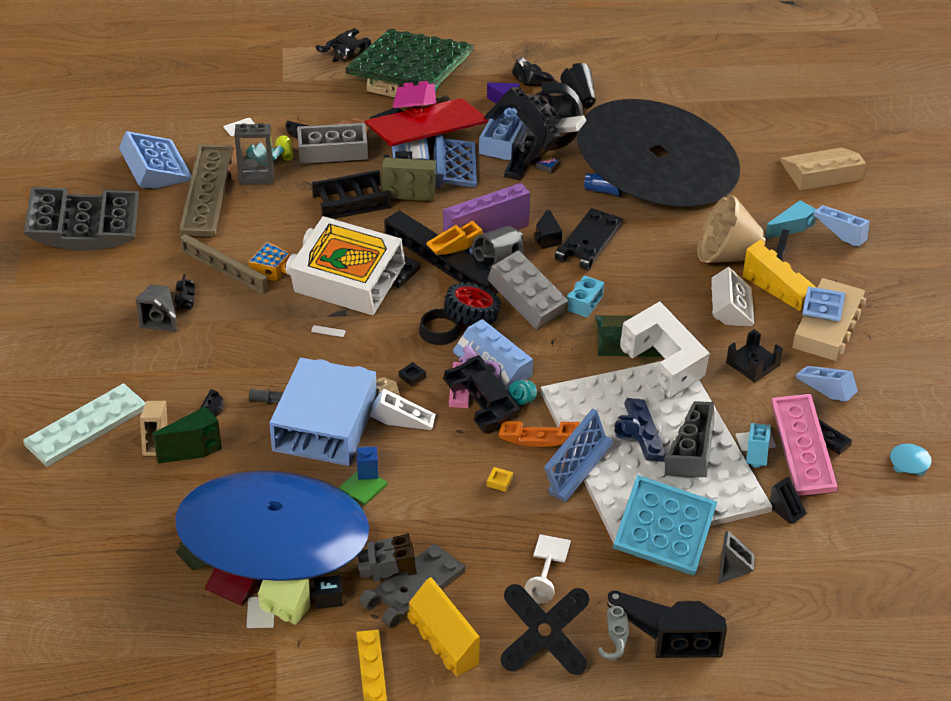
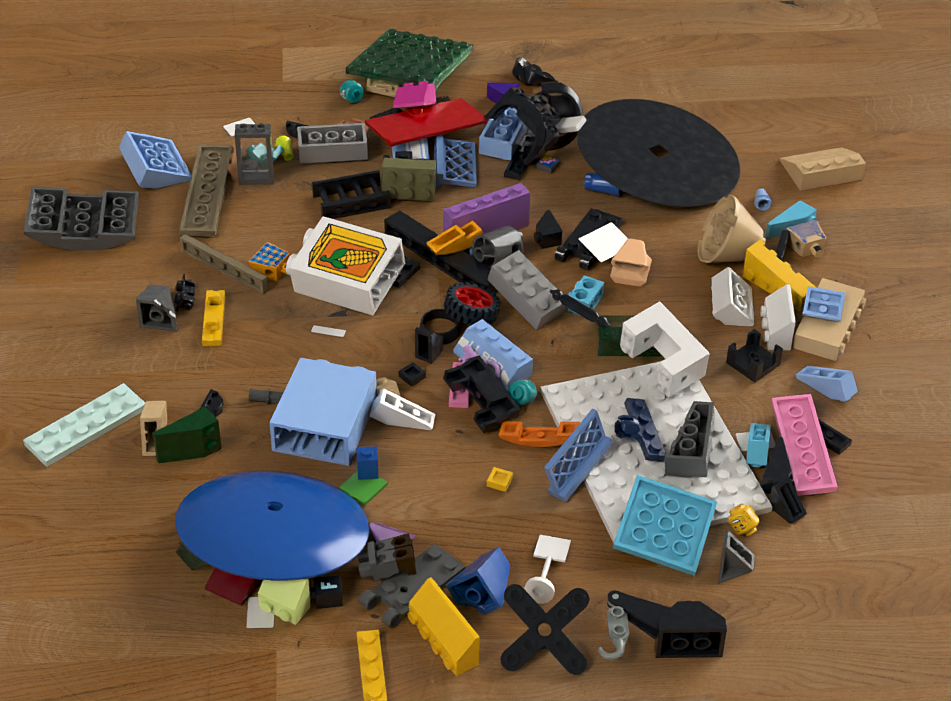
(213, 318): none -> yellow hinge
(345, 45): black animal -> none
(351, 91): none -> teal head
(383, 532): none -> medium lavender slope
(427, 345): none -> black slope
(482, 582): none -> blue slope
(580, 308): none -> black wheel
(581, 81): black cone -> none
(604, 241): none -> white sticker
(631, 264): none -> light nougat piece
(743, 519): none -> yellow head
(762, 200): none -> light blue cone
(777, 467): none -> black slope
(778, 319): none -> white slope
(807, 239): none -> tan torso
(844, 225): light blue slope -> none
(910, 459): medium azure dish -> none

